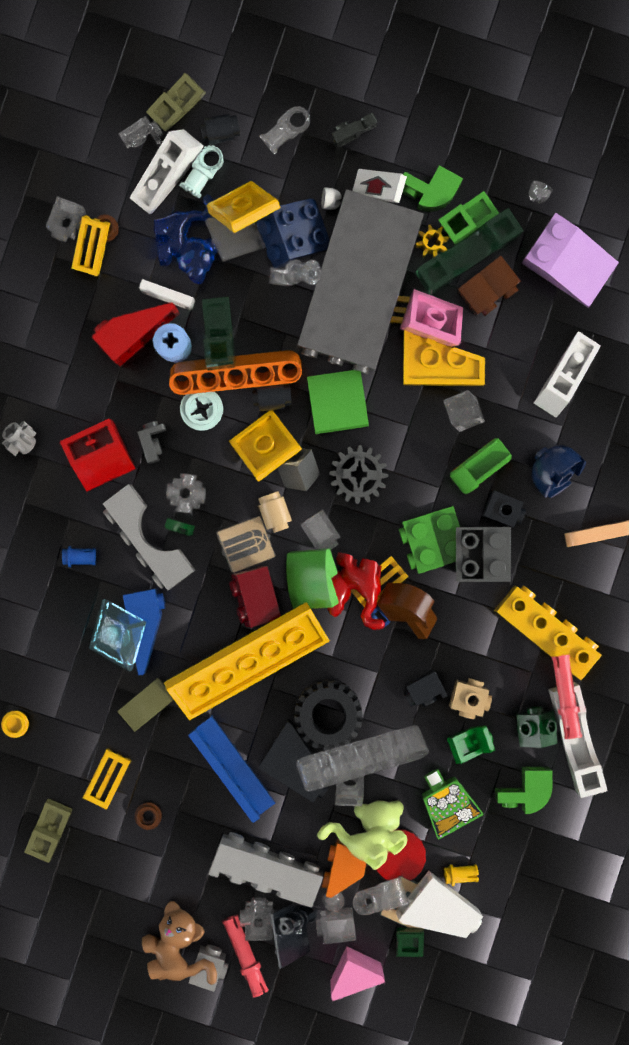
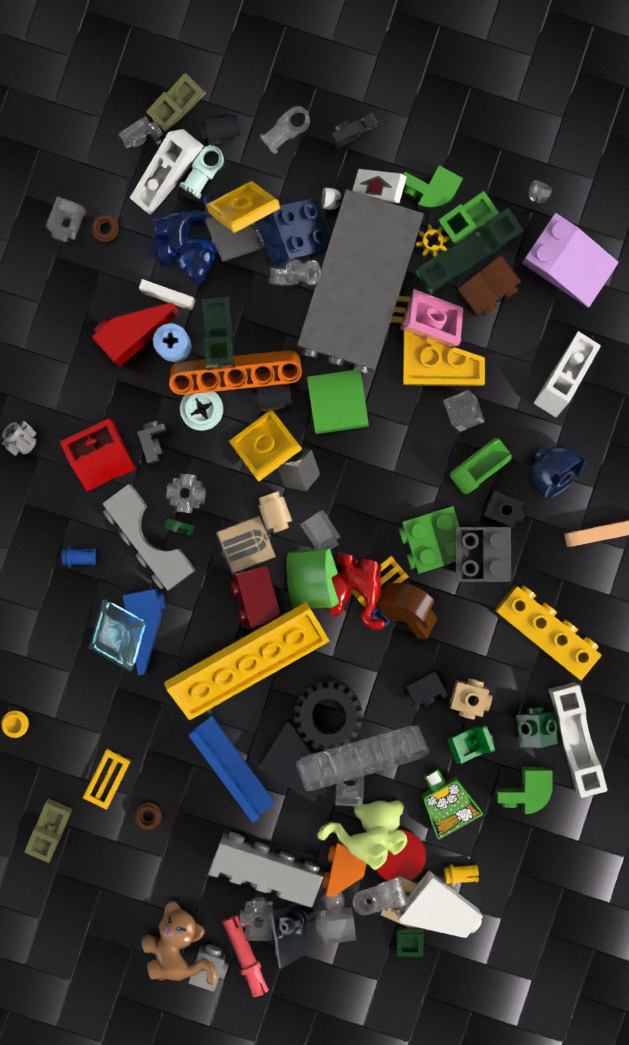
(95, 223): yellow tile -> none
(146, 704): olive slope -> none
(355, 973): bright pink slope -> none
(370, 474): dark grey gear -> none
(566, 694): coral pin -> none

